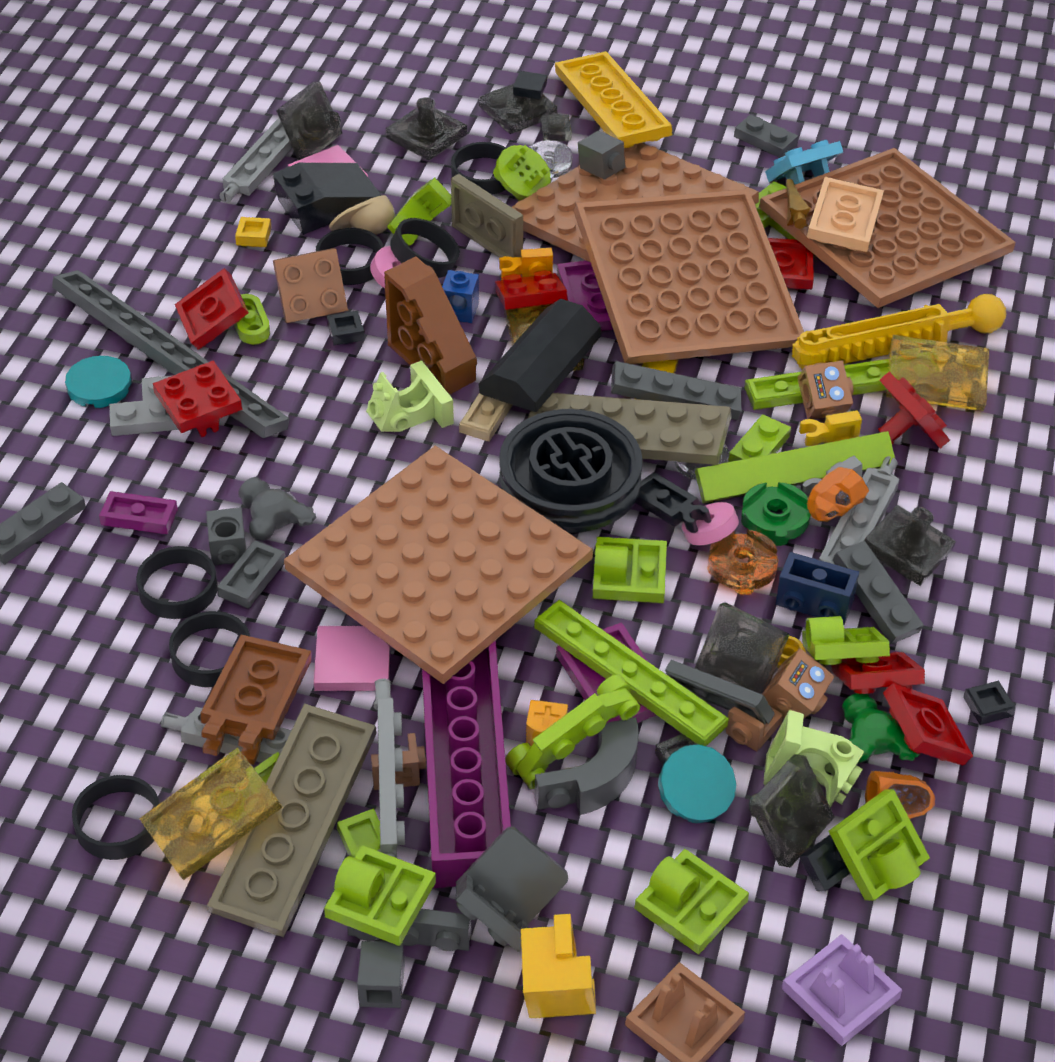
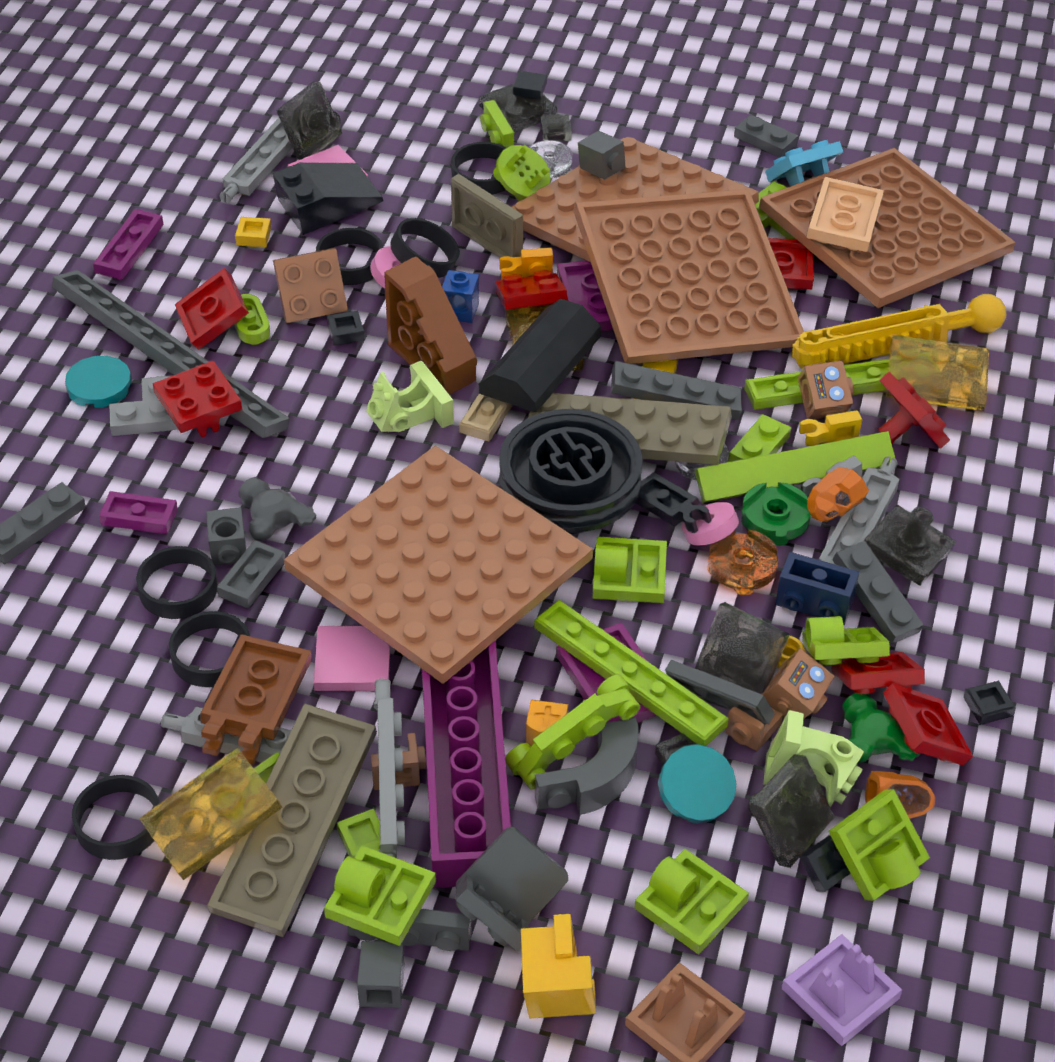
(128, 244): none -> magenta plate
(369, 215): tan cap -> none
(423, 204): lime bracket -> none
(426, 130): clear smoke plate -> none
(496, 125): none -> lime plate
(613, 99): yellow plate -> none
(796, 207): pearl gold piece -> none

